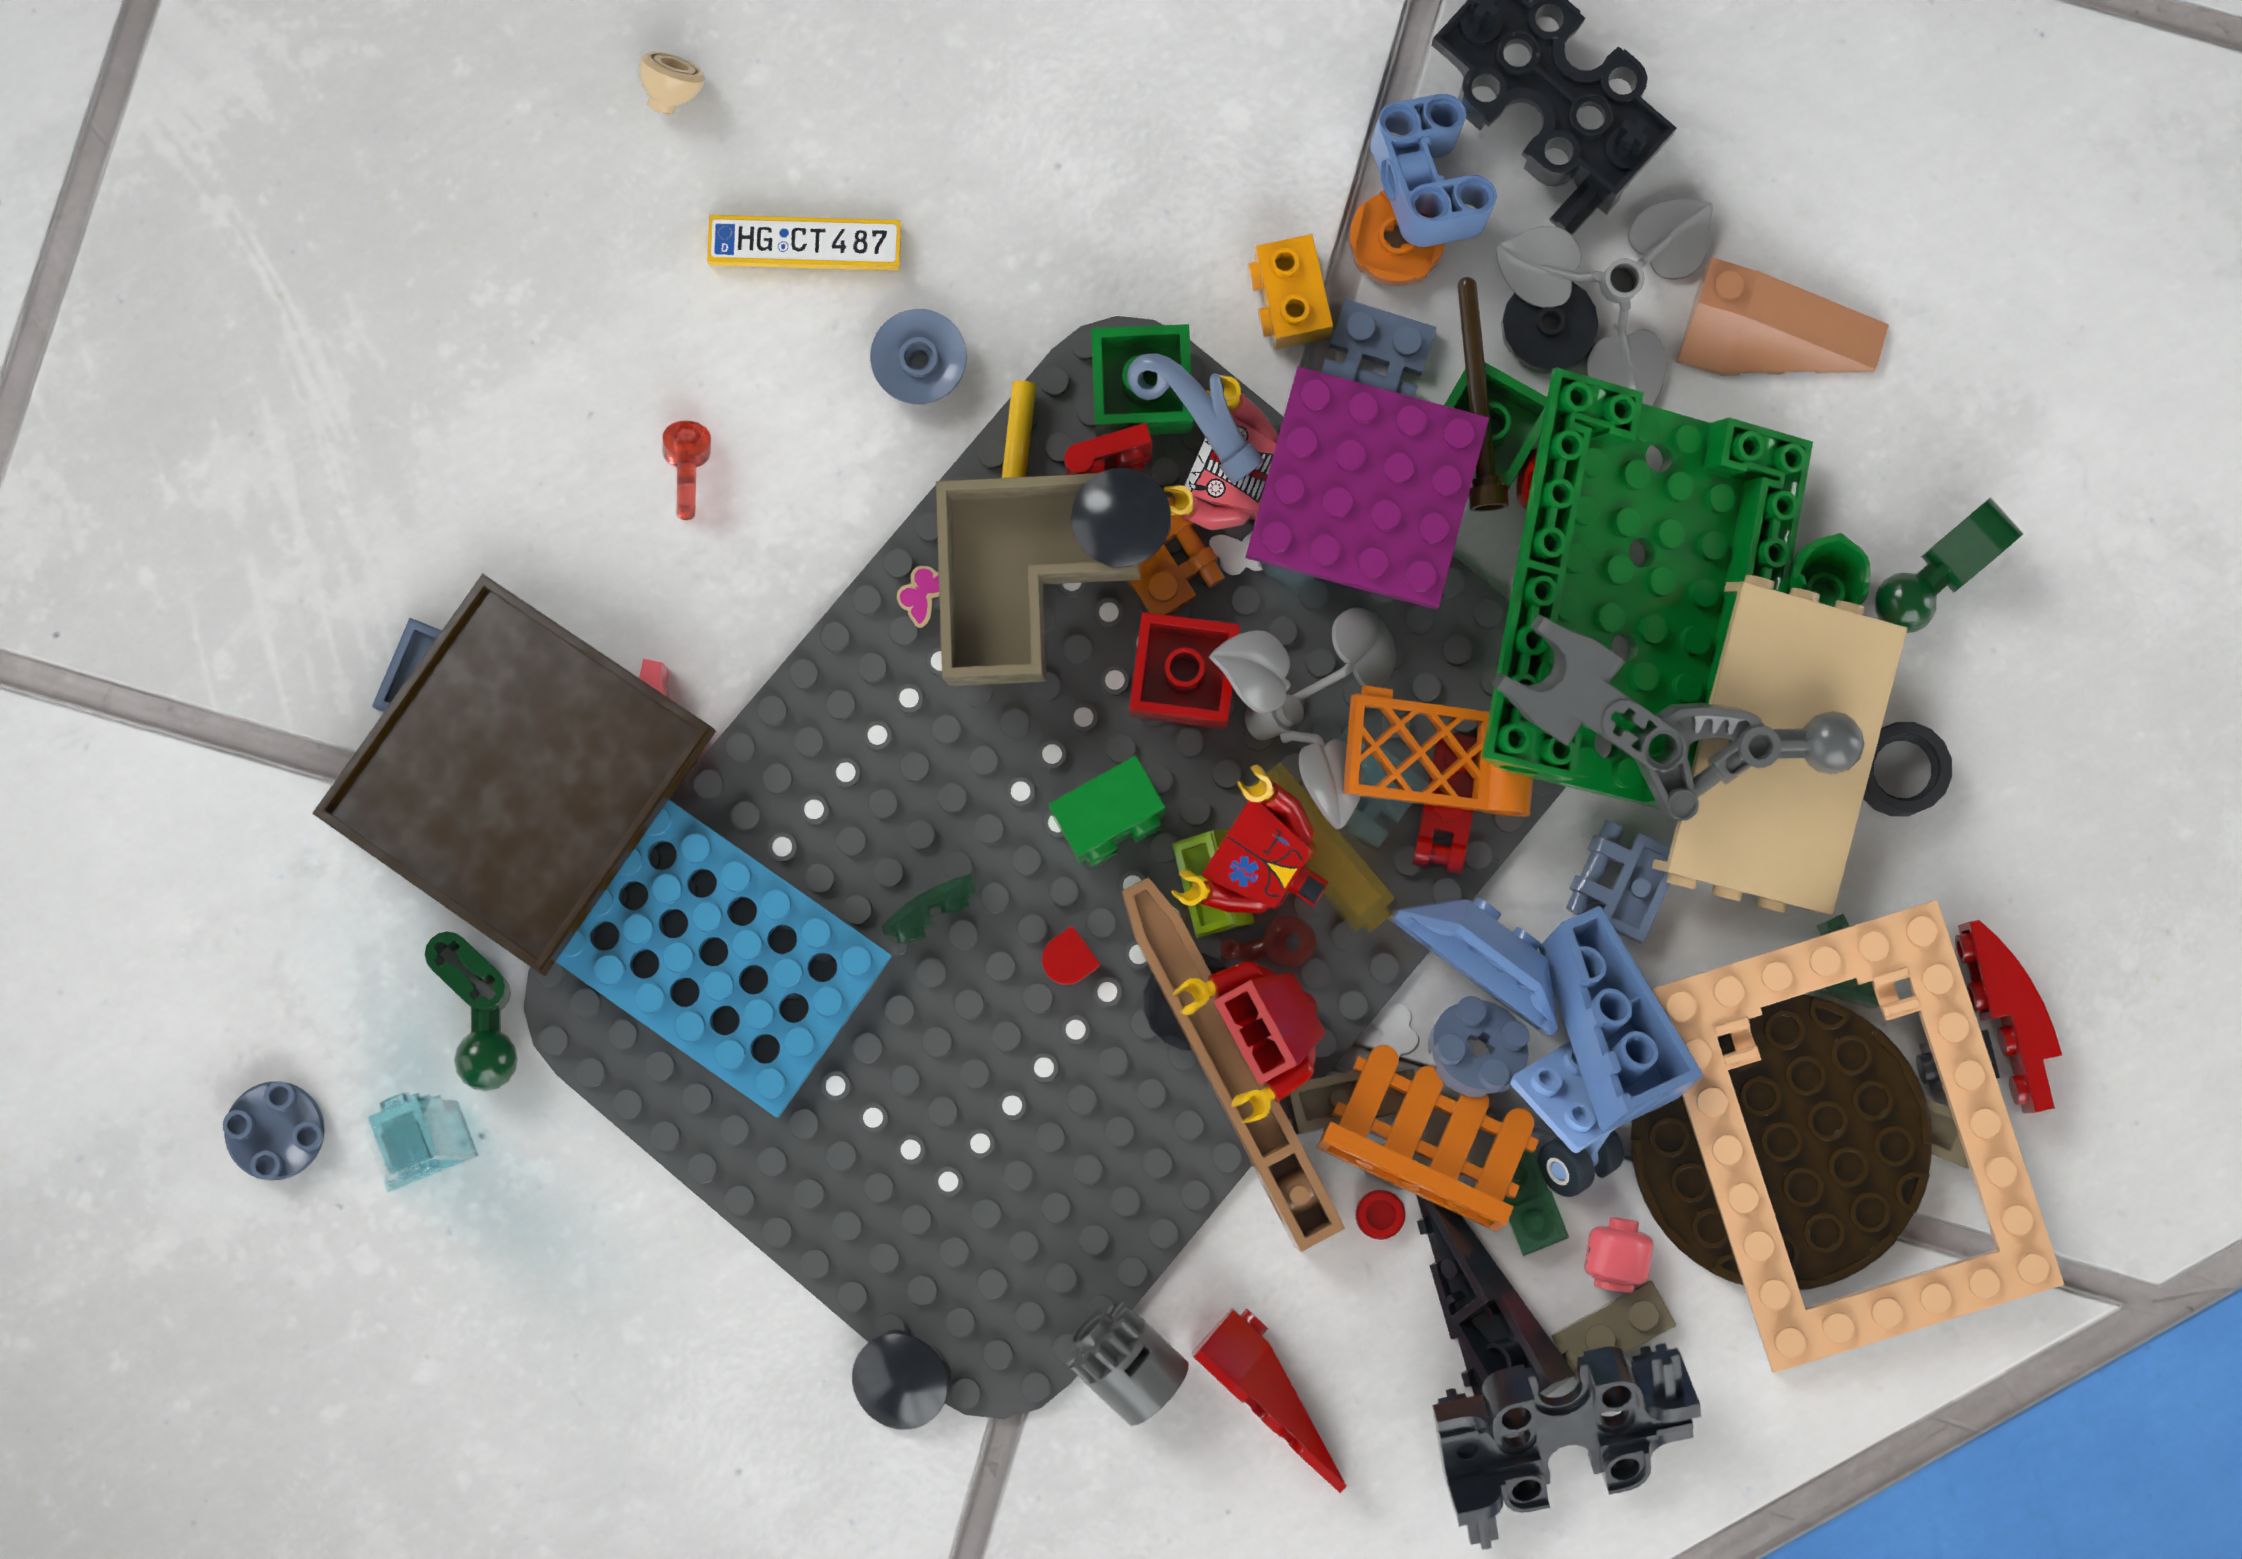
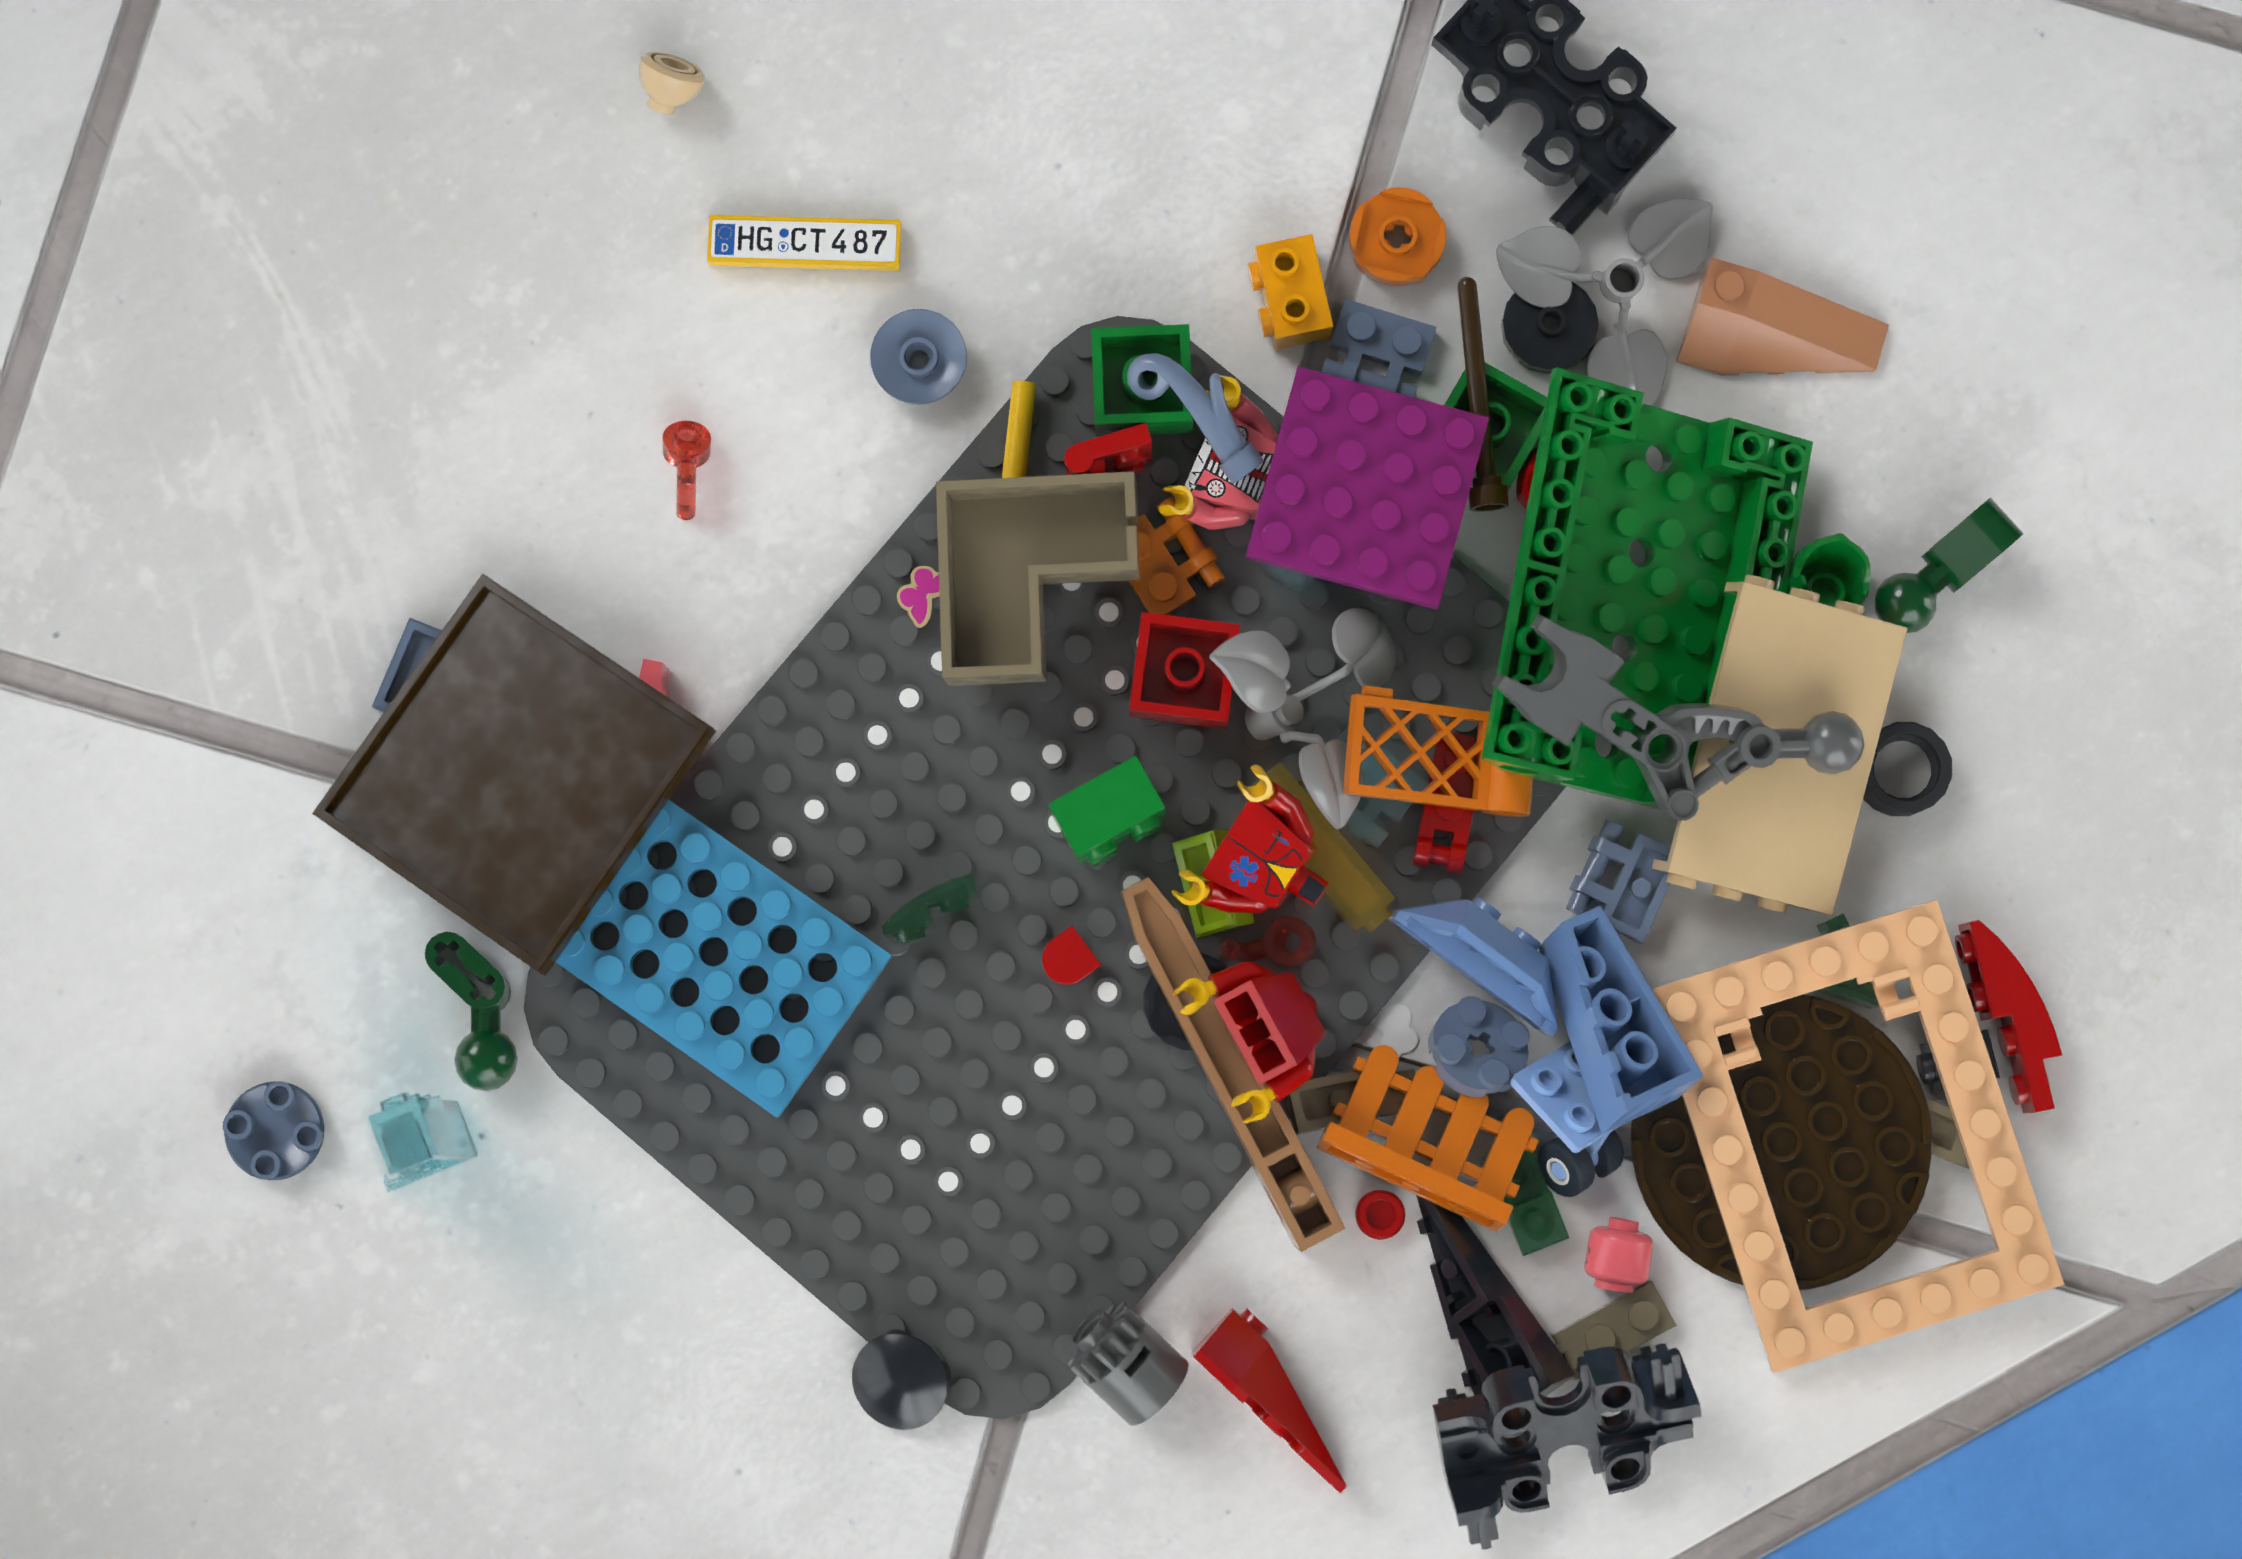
(1121, 517): black dish -> none
(1233, 554): white sticker -> none
(1412, 178): medium blue beam -> none

